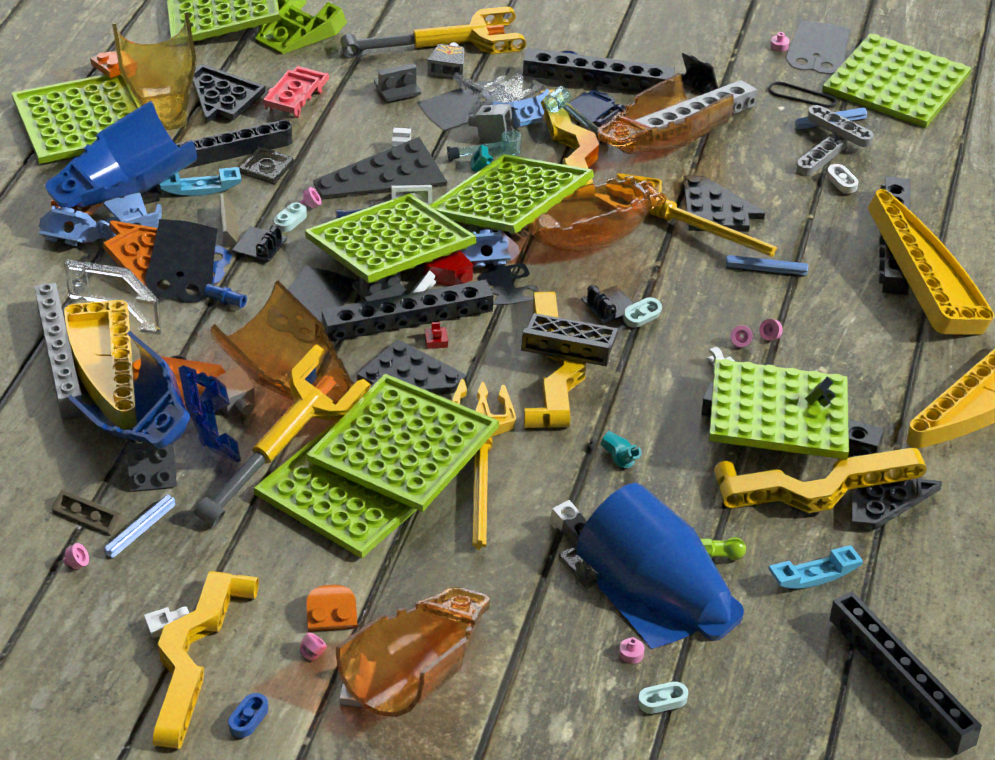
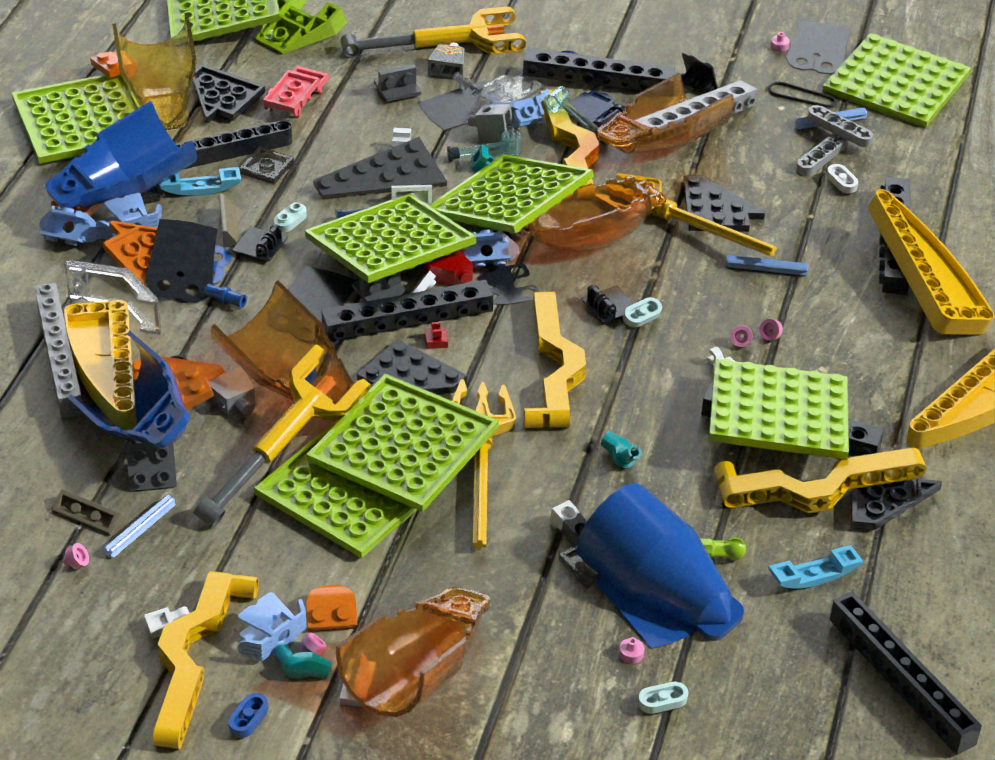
(202, 411): clear blue windscreen -> none
(267, 627): none -> light blue piece
(302, 663): none -> teal arm
(311, 198): bright pink tile -> none
(574, 347): black fence -> none
(821, 393): black tile -> none

